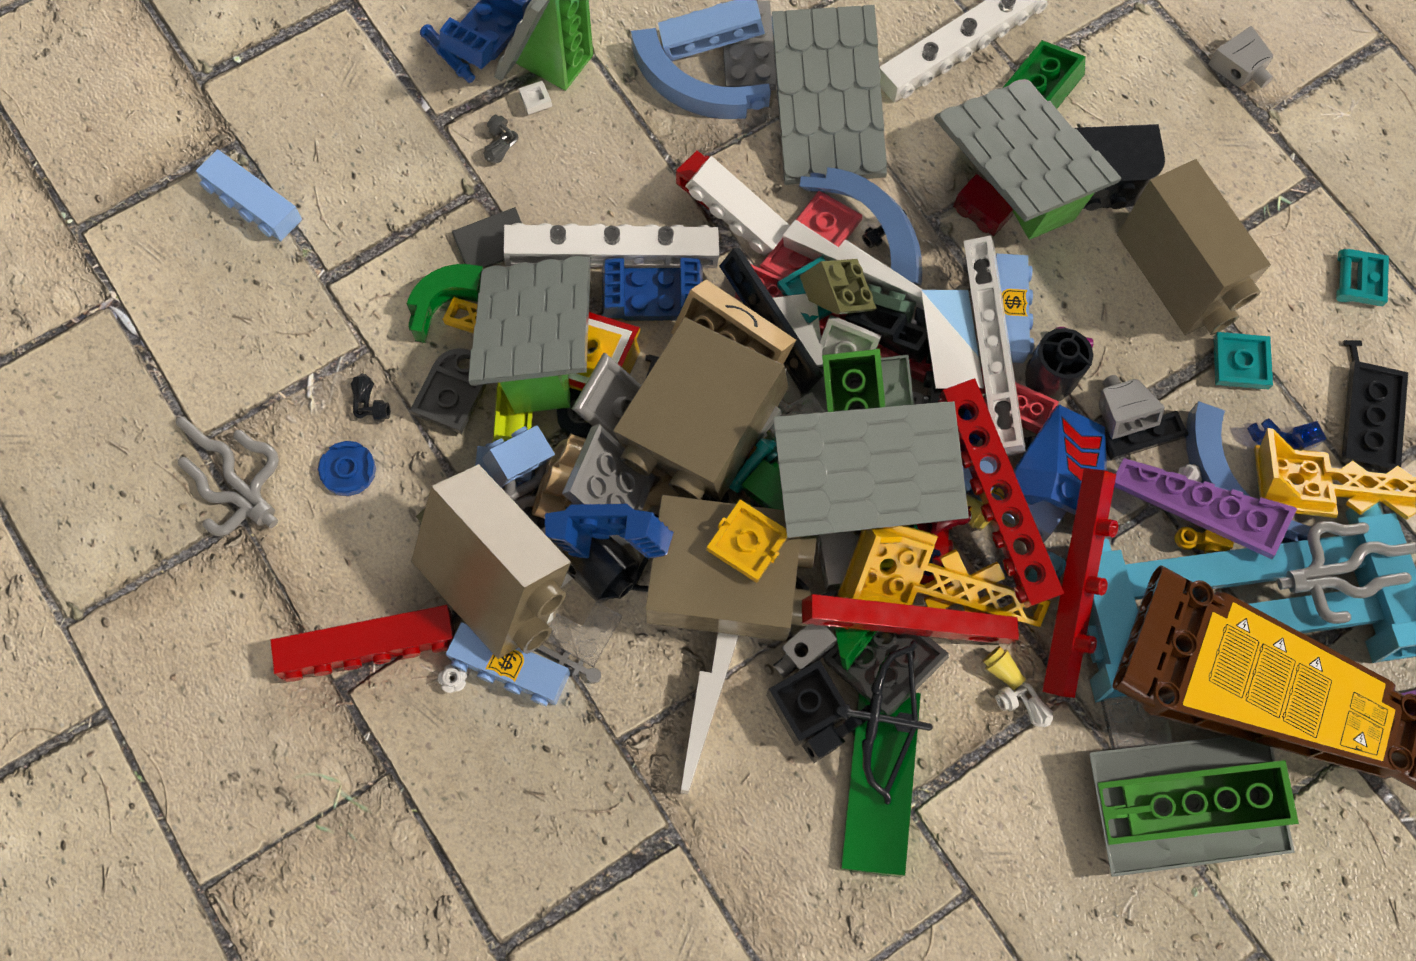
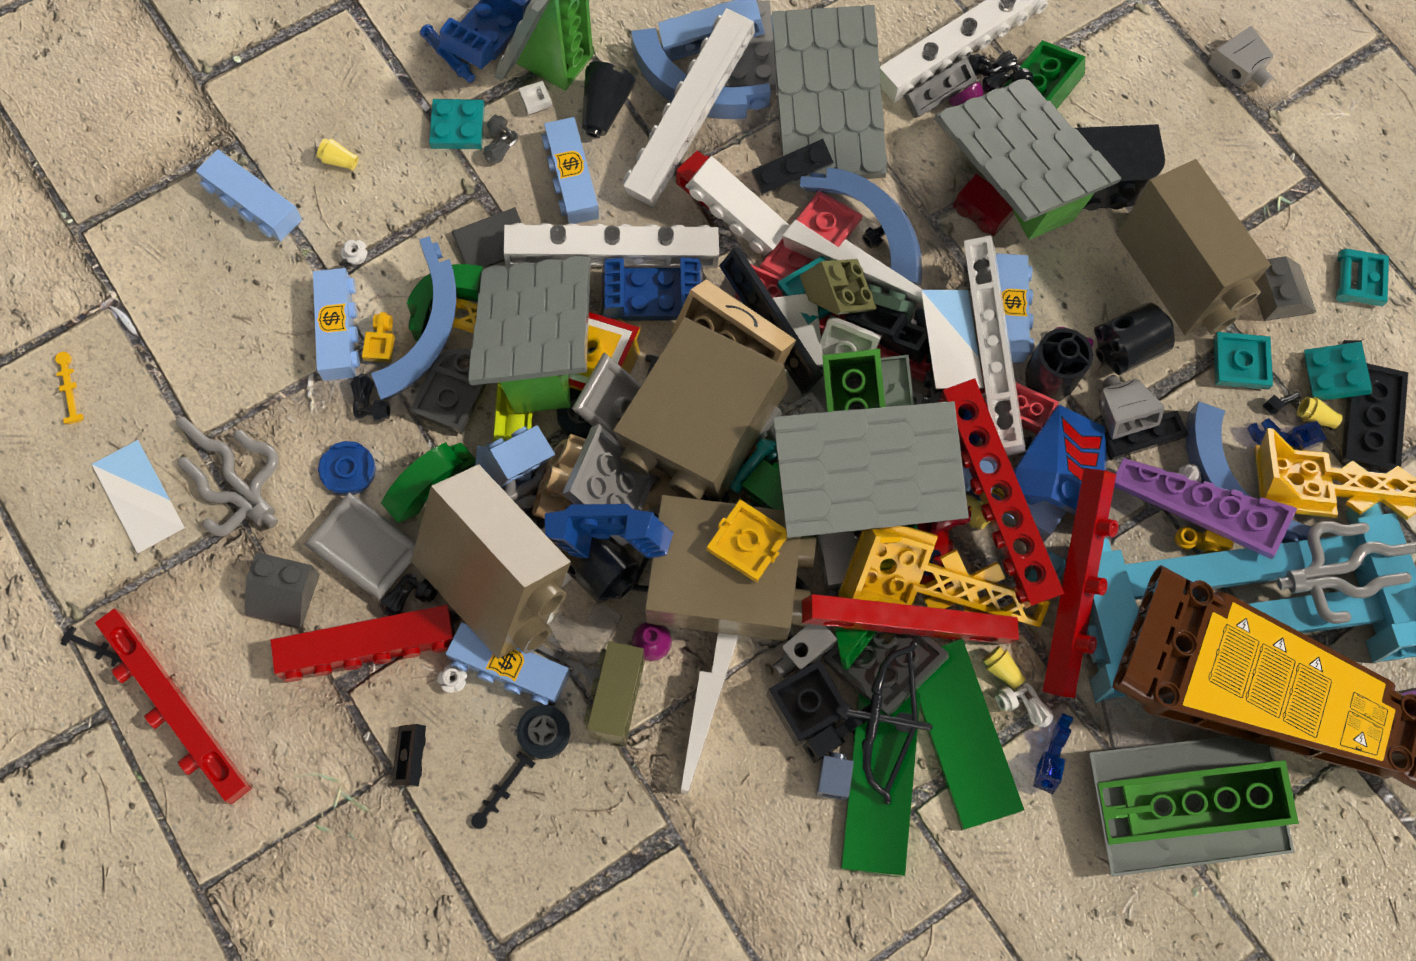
(64, 360): none -> yellow piece
(100, 650): none -> black piece
(138, 496): none -> sticker
(171, 708): none -> red piece
(279, 589): none -> dark grey slope
(334, 324): none -> light blue brick
(335, 154): none -> light yellow cone
(357, 257): none -> white plate
(363, 546): none -> light grey piece
(380, 344): none -> yellow plate
(394, 602): none -> black piece
(409, 755): none -> black plate
(412, 487): none -> green arch
(429, 347): none -> medium blue arch
(457, 124): none -> teal plate
(480, 820): none -> black piece
(539, 723): none -> black wheel
(571, 171): none -> light blue brick
(604, 96): none -> black cone
(615, 693): none -> olive brick
(654, 639): none -> magenta brick
(689, 107): none -> white piece
(792, 167): none -> black plate
(835, 776): none -> sand blue brick
(940, 87): none -> dark grey plate
(967, 742): none -> green arch
(973, 91): none -> magenta brick
(979, 61): none -> black piece
(996, 80): none -> black piece
(1051, 765): none -> clear blue piece
(1134, 338): none -> black cylinder
(1274, 404): none -> black hand
(1284, 290): none -> dark grey slope
(1315, 410): none -> light yellow cone
(1337, 371): none -> teal plate

